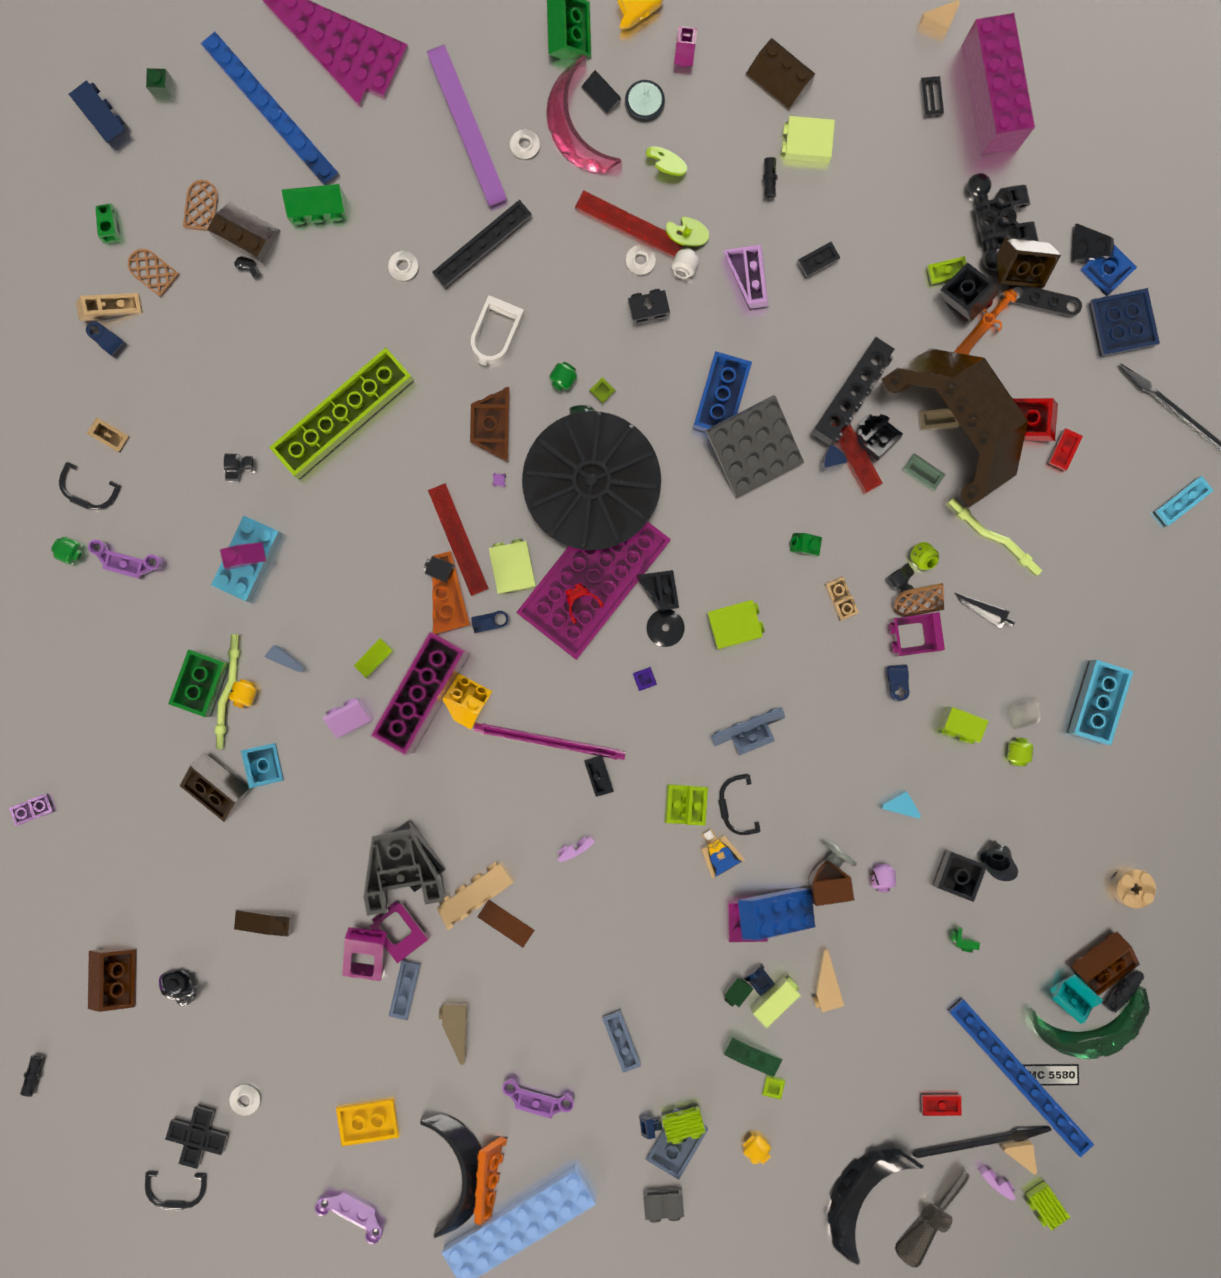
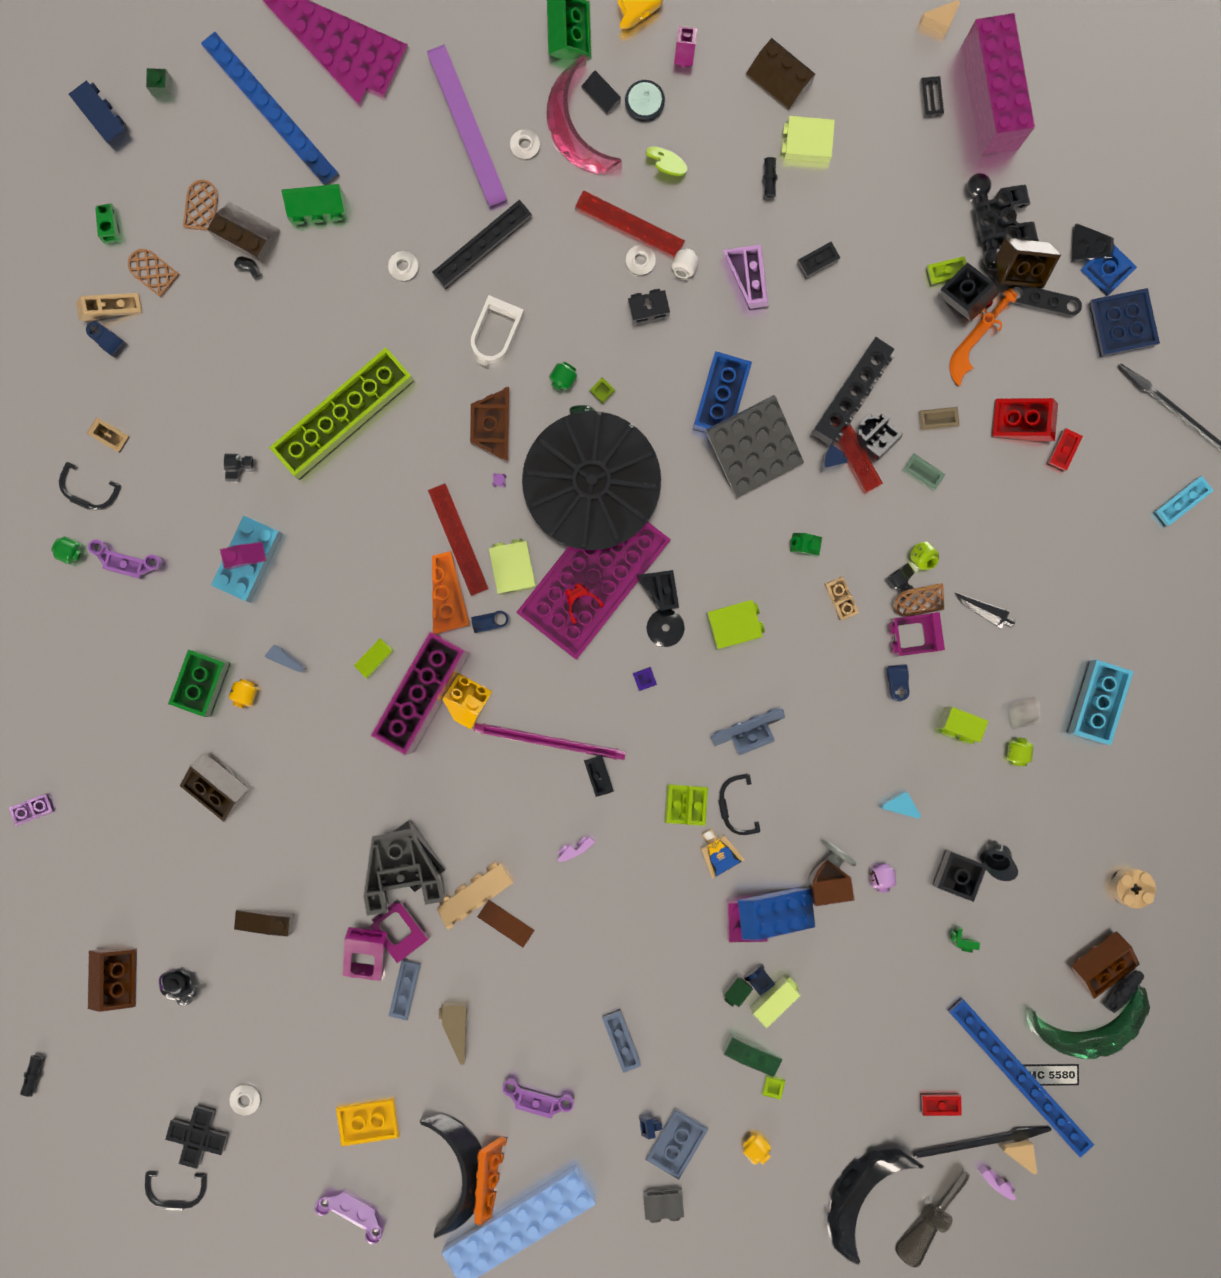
(220, 728): yellowish green bar -> none
(261, 765): medium azure slope -> none
(347, 718): lavender slope -> none
(438, 569): black brick -> none
(683, 1125): lime brick -> none
(693, 232): lime piece -> none
(826, 987): tan slope -> none
(978, 405): dark brown windscreen -> none
(1024, 558): yellowish green bar -> none
(1047, 1205): lime brick -> none
(1075, 998): teal bracket -> none

